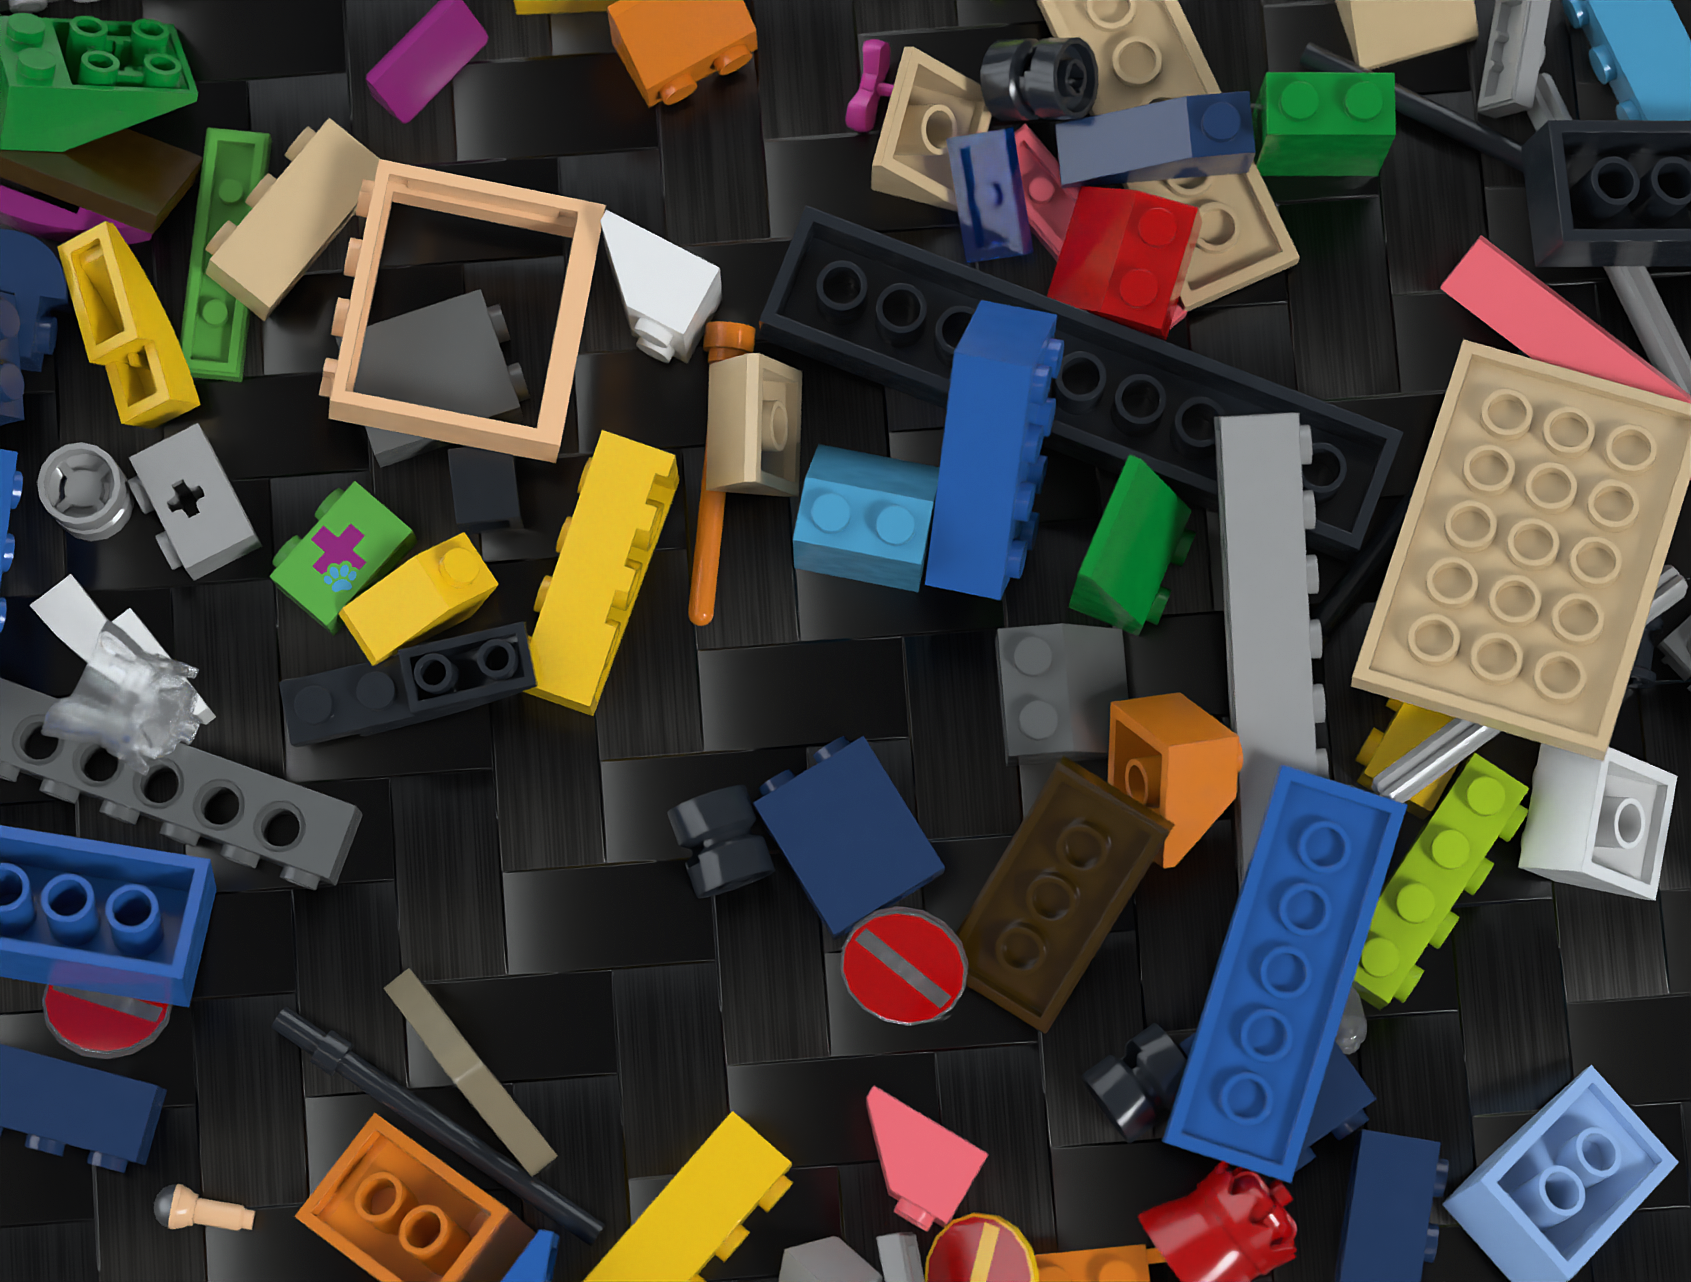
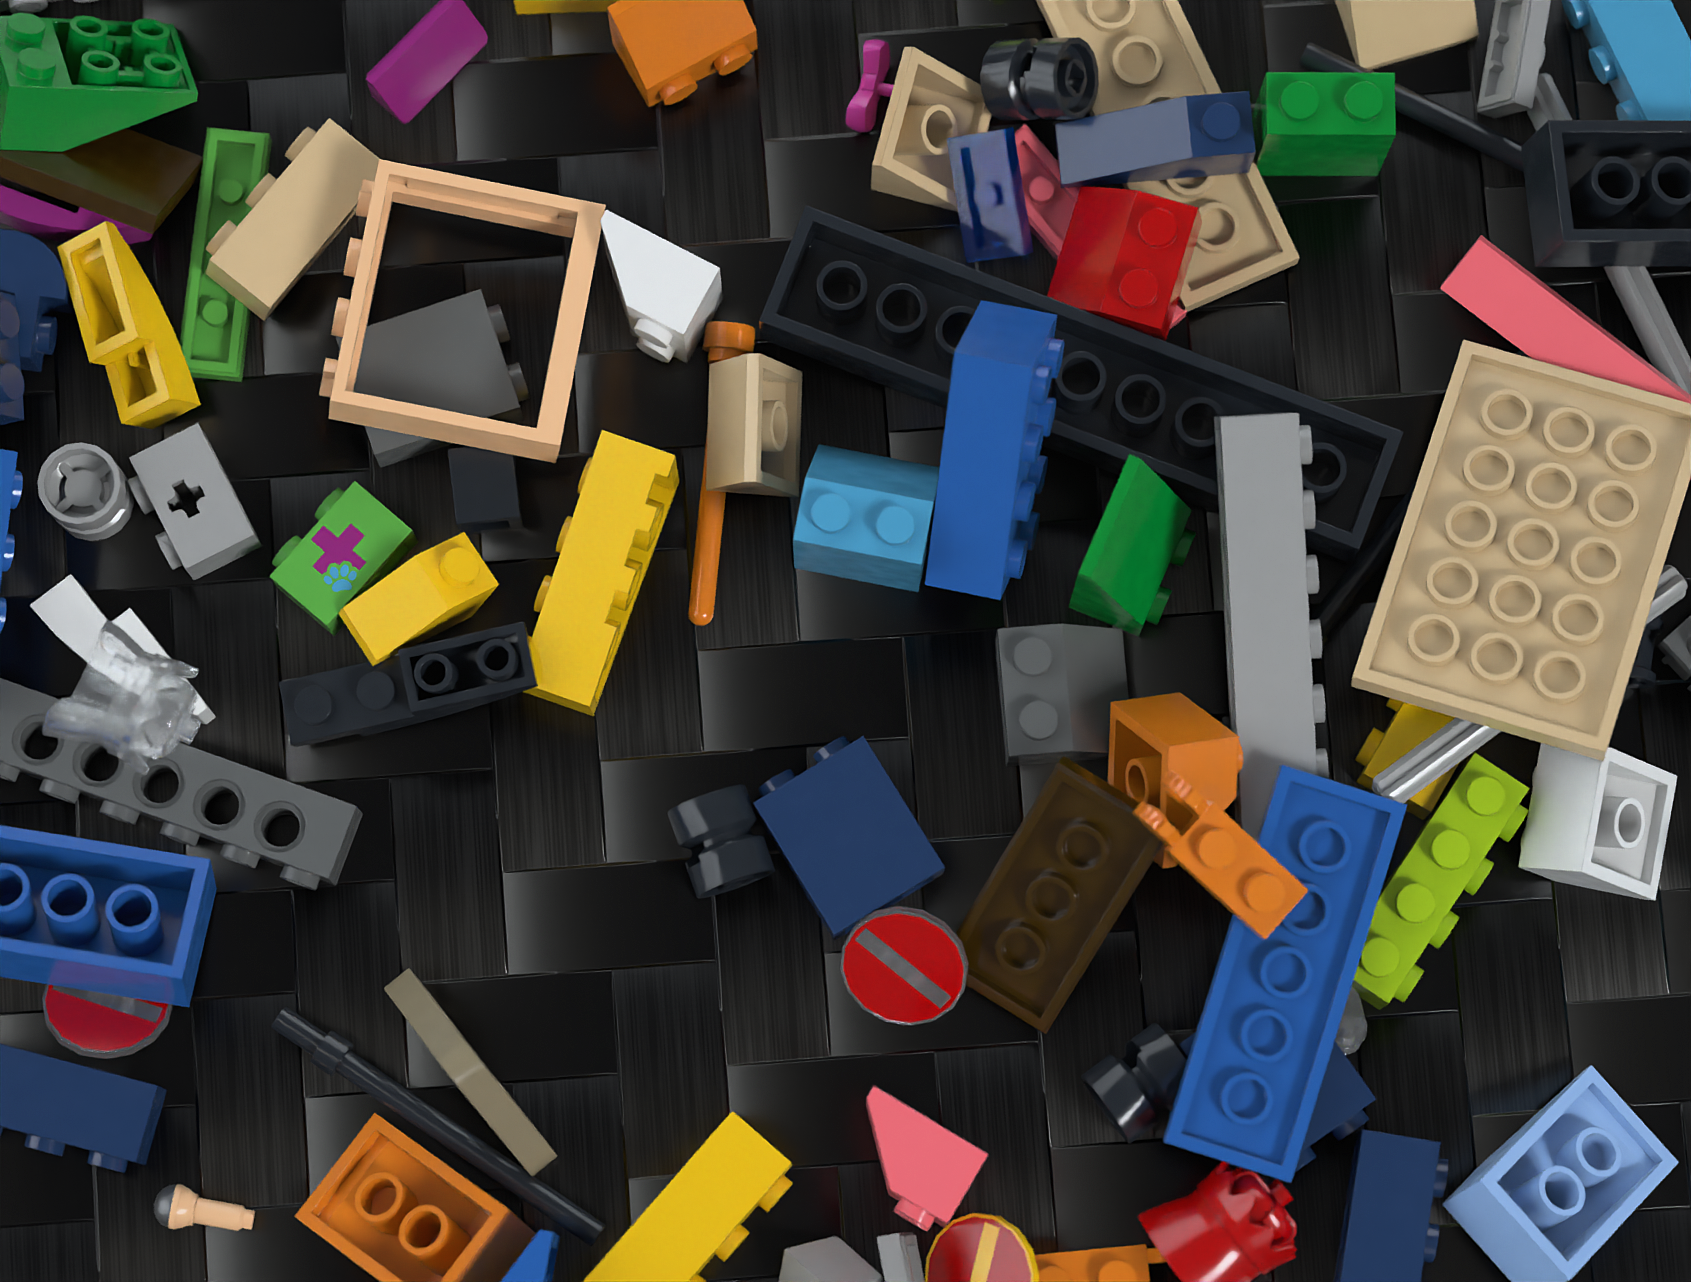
(1224, 859): none -> orange hinge

